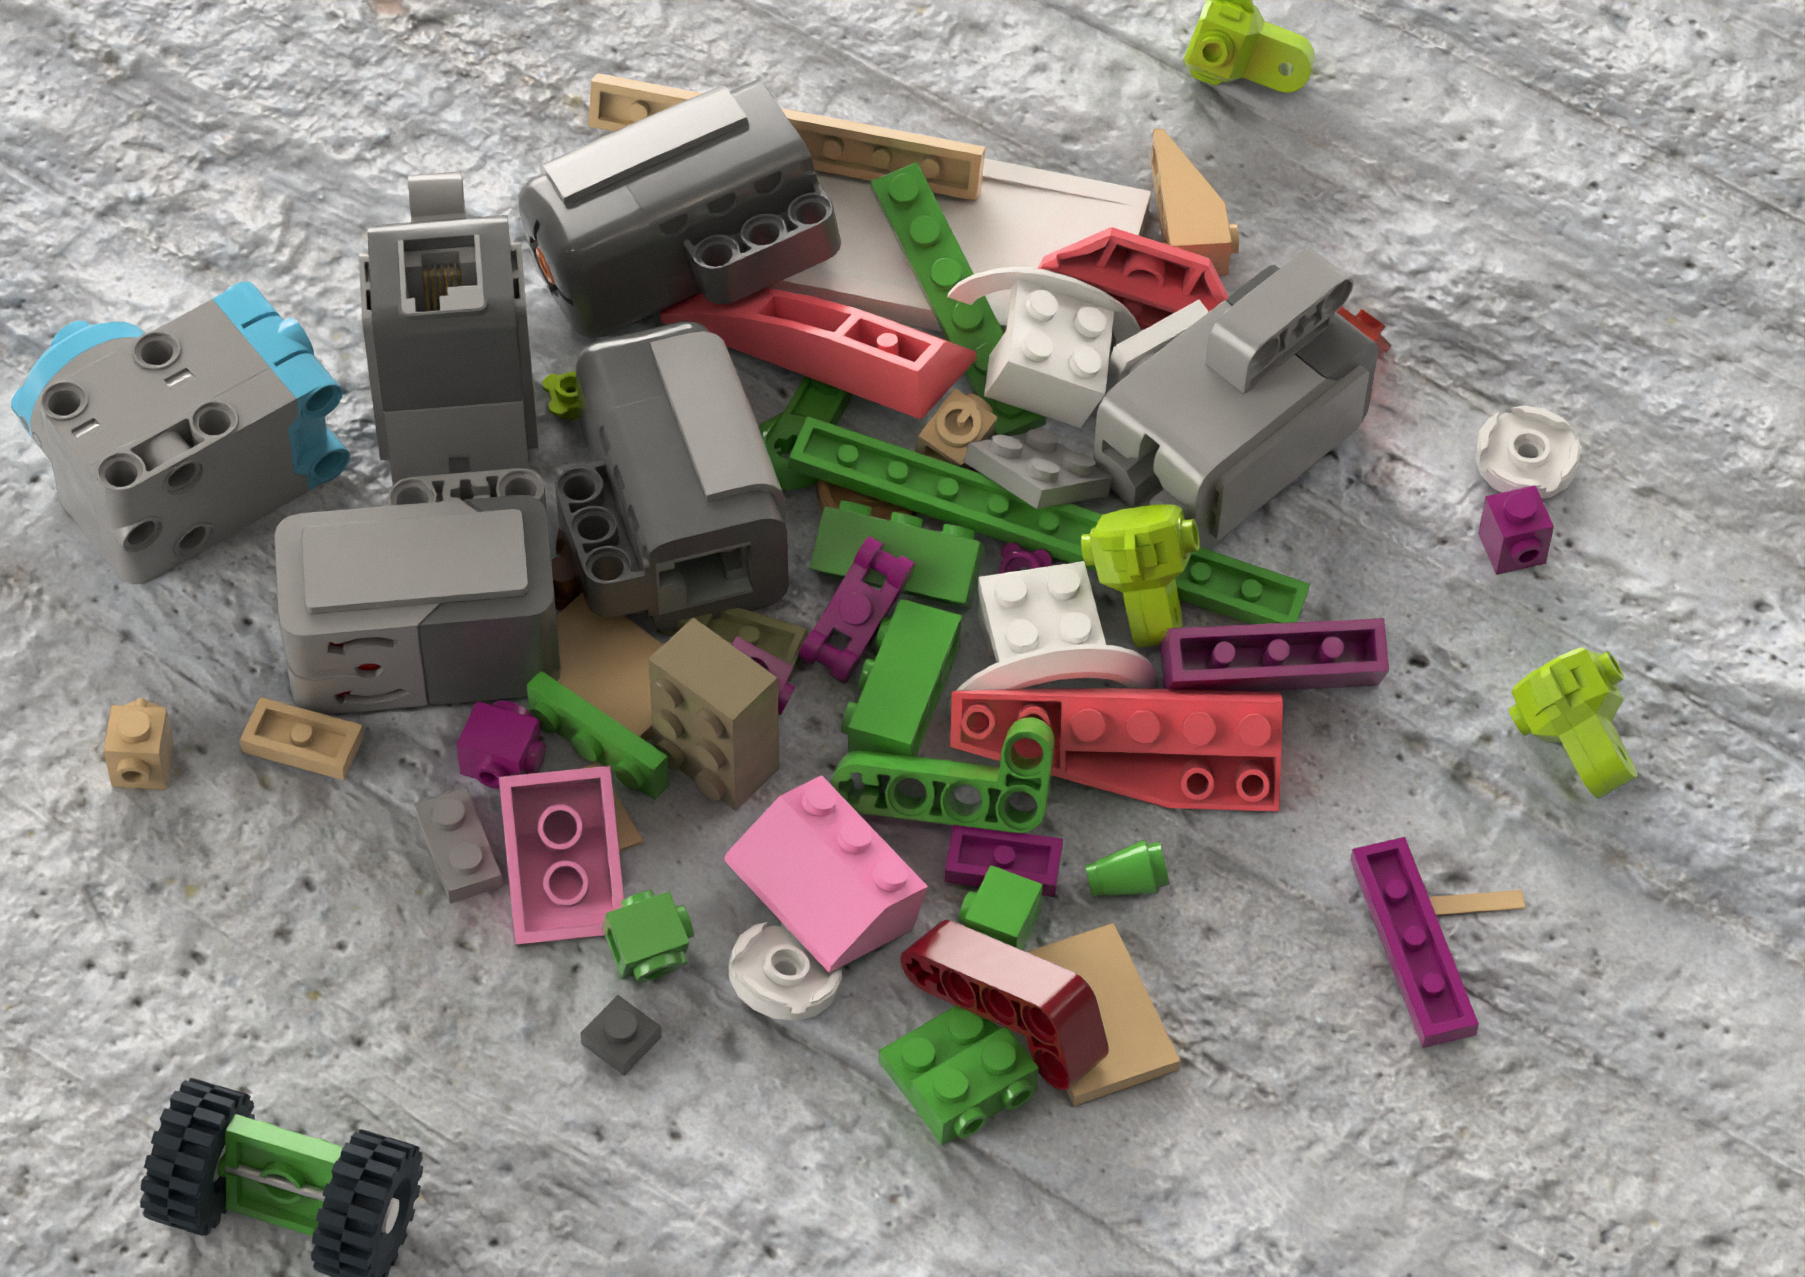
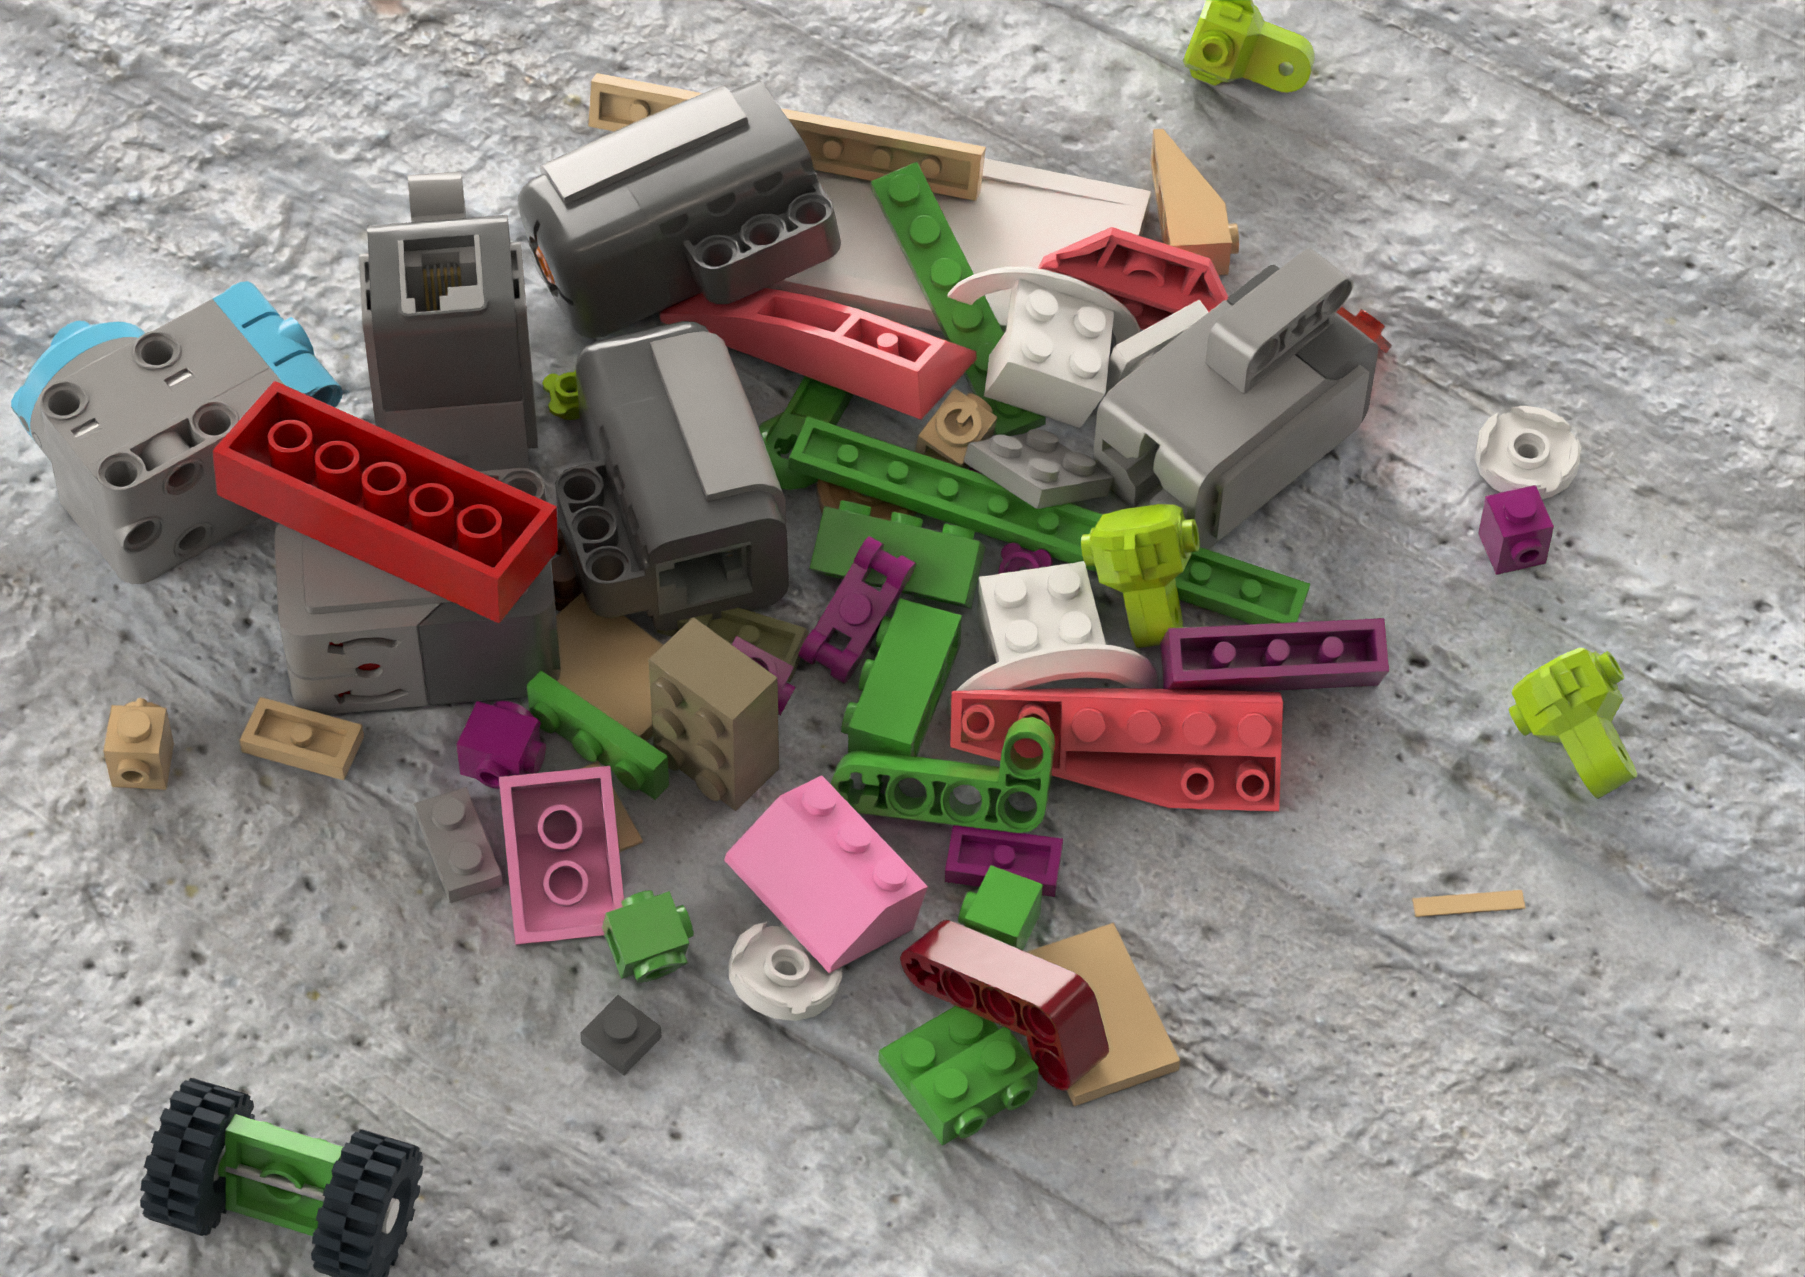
(386, 501): none -> red brick
(1129, 871): bright green cone -> none
(1414, 942): magenta plate -> none

